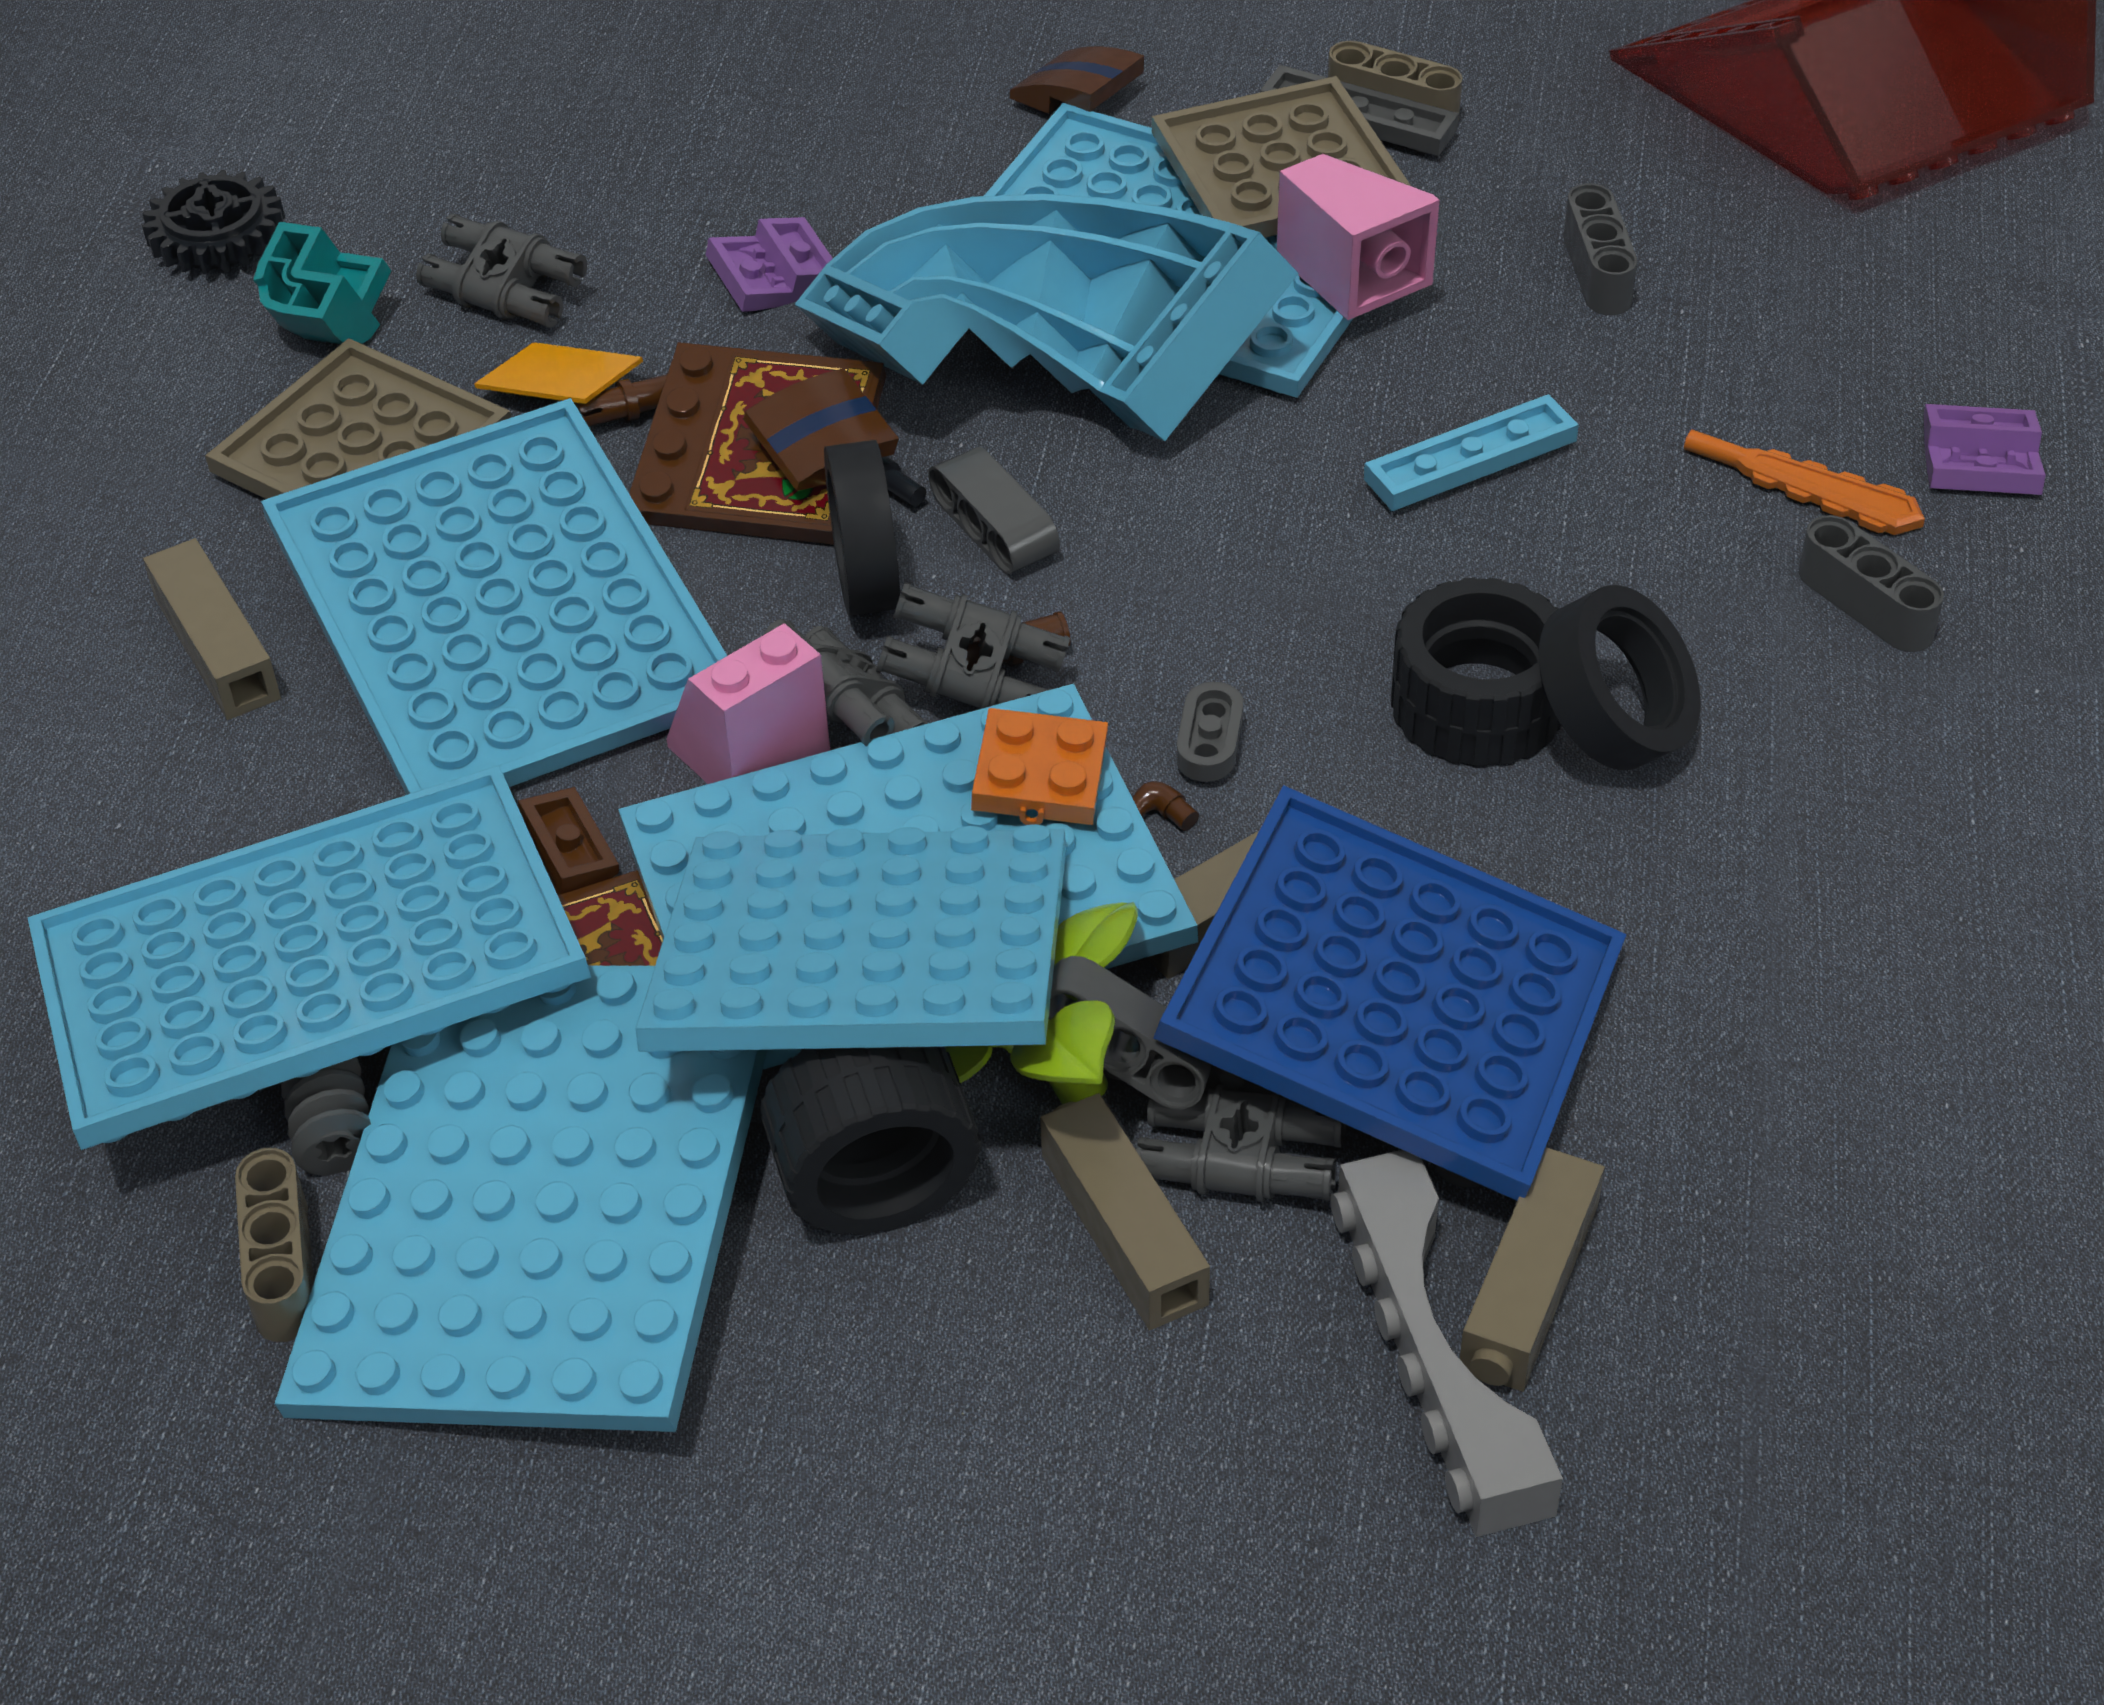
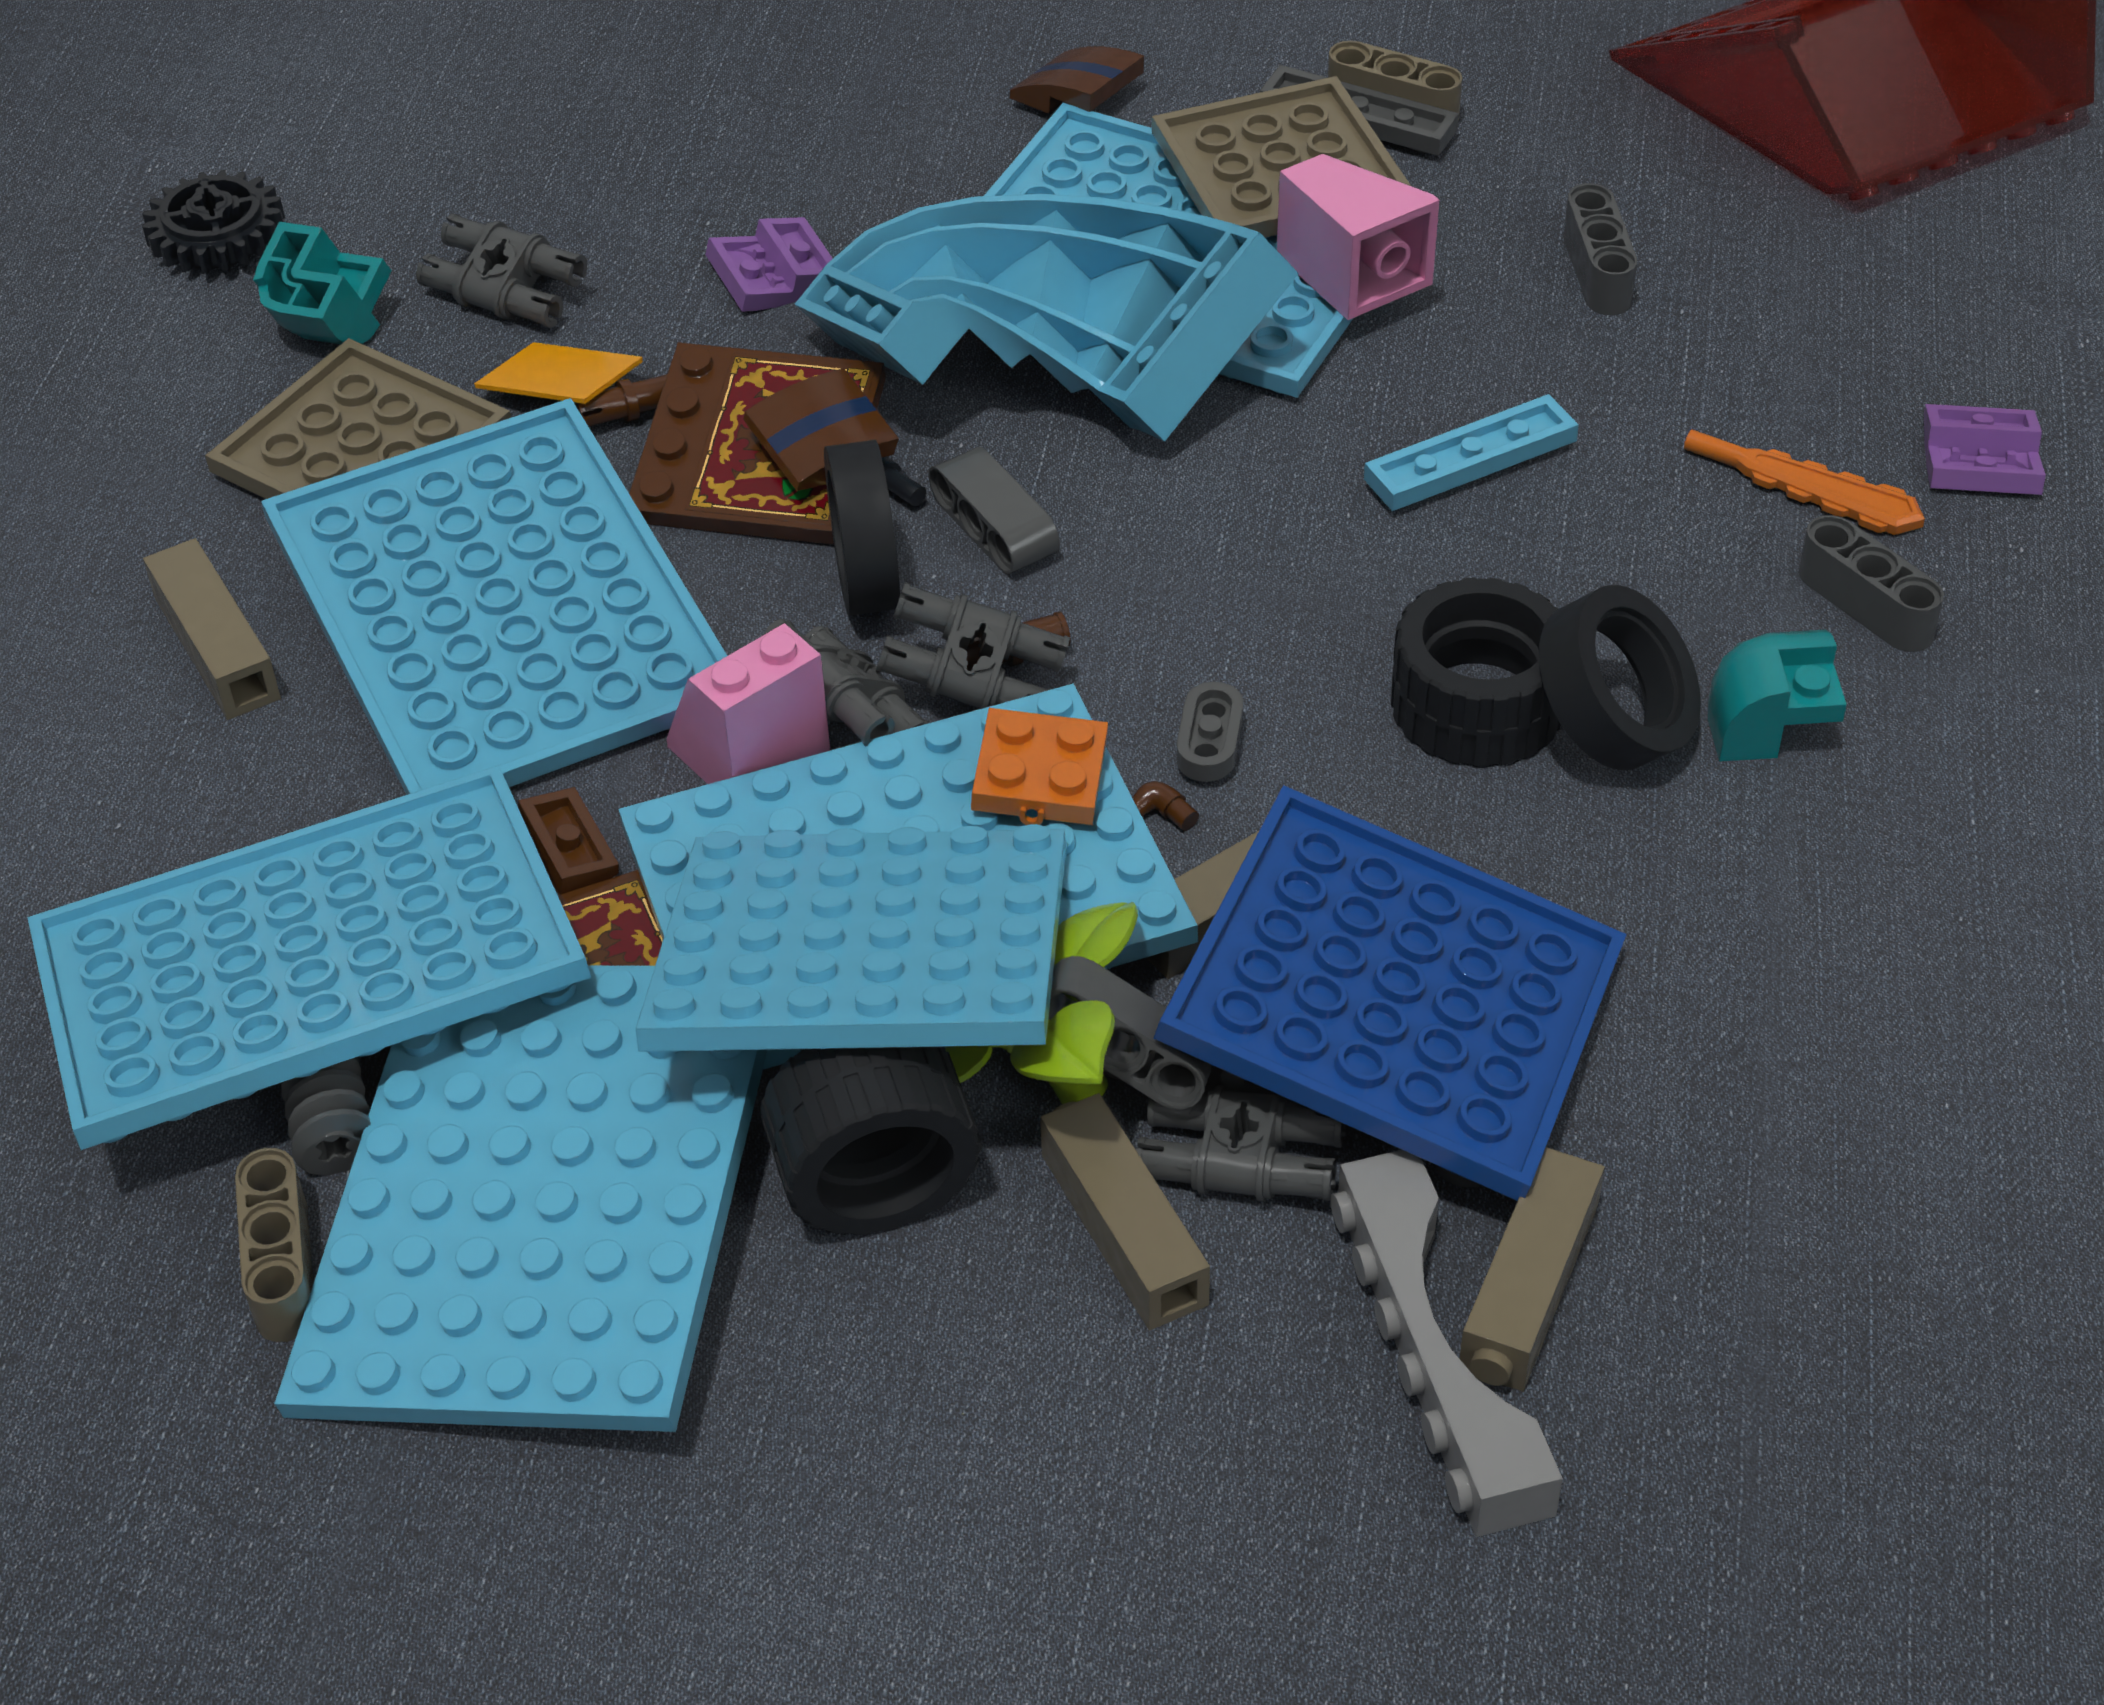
(1771, 685): none -> teal brick

